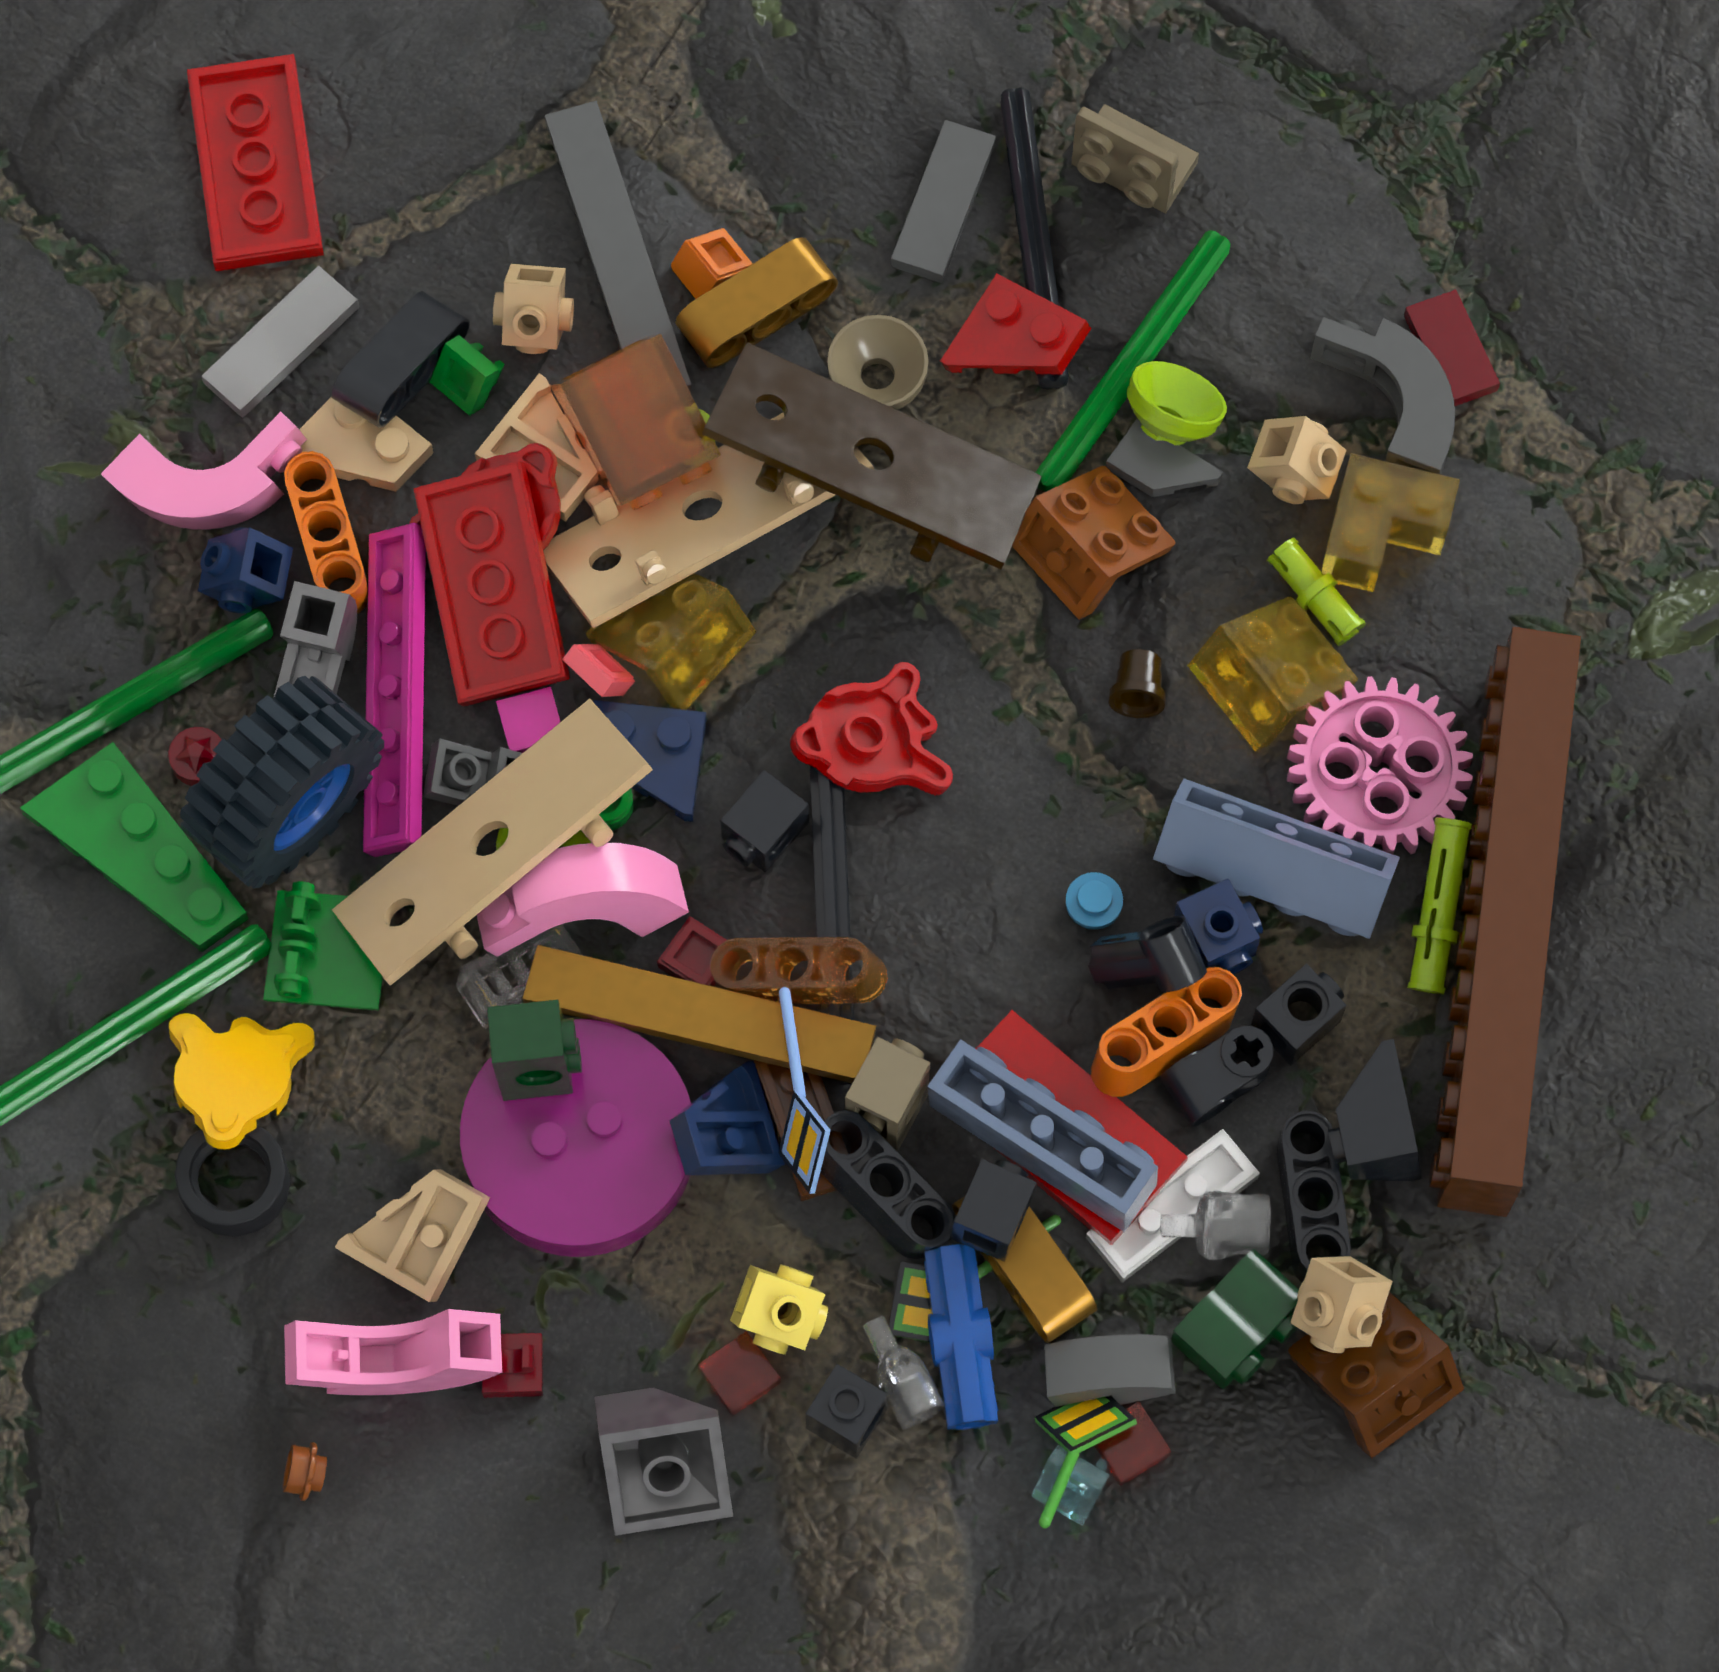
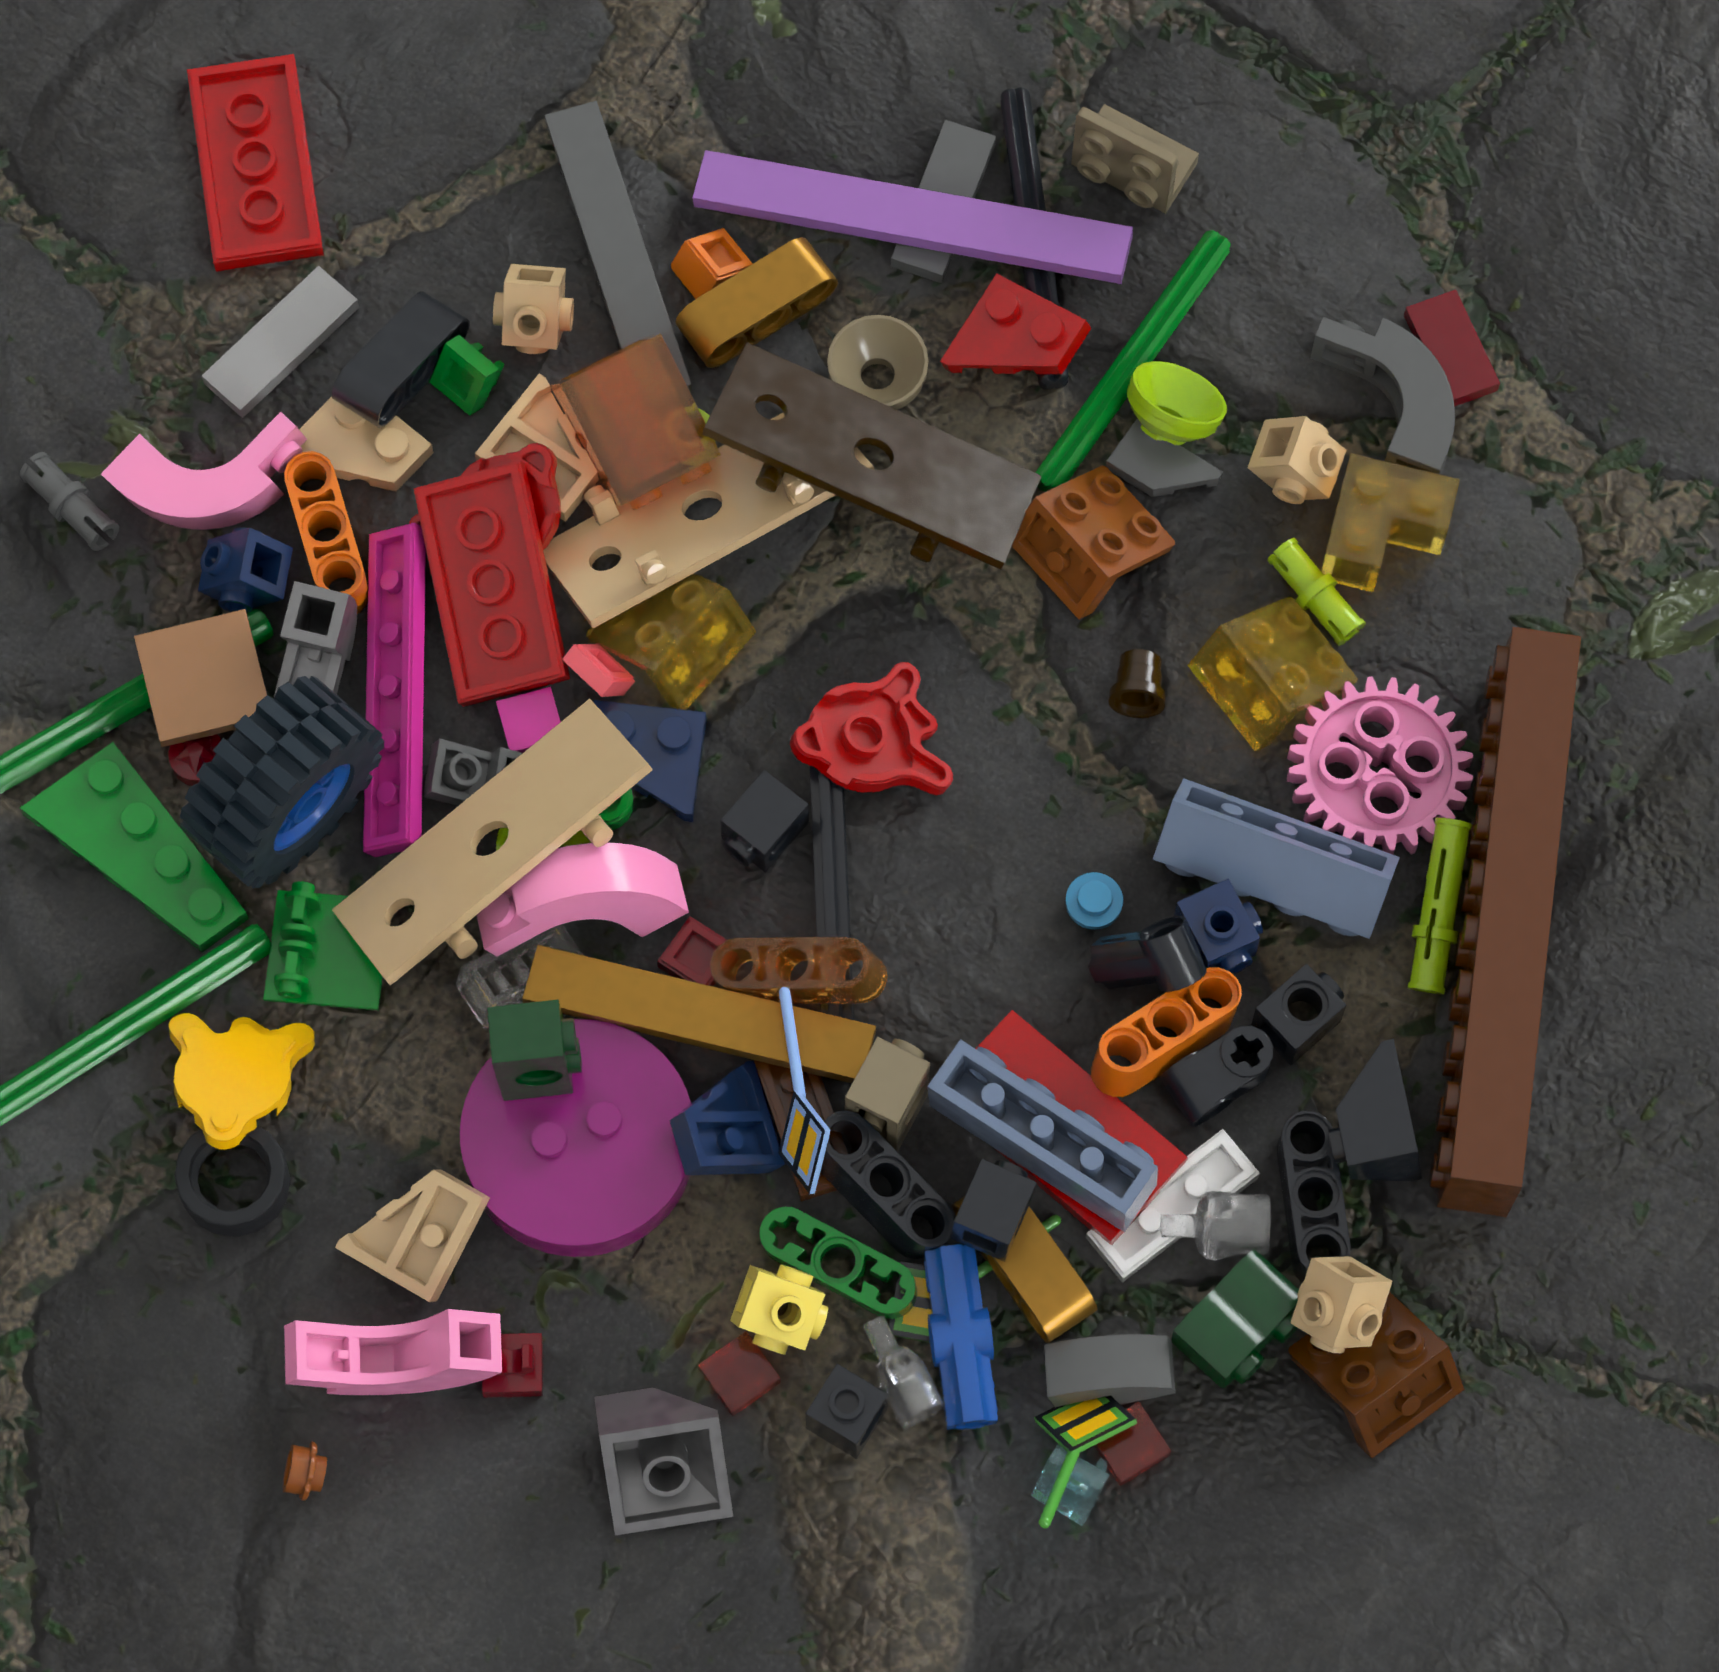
(69, 501): none -> dark grey pin
(201, 676): none -> medium nougat tile
(883, 1269): none -> green beam
(913, 216): none -> medium lavender tile

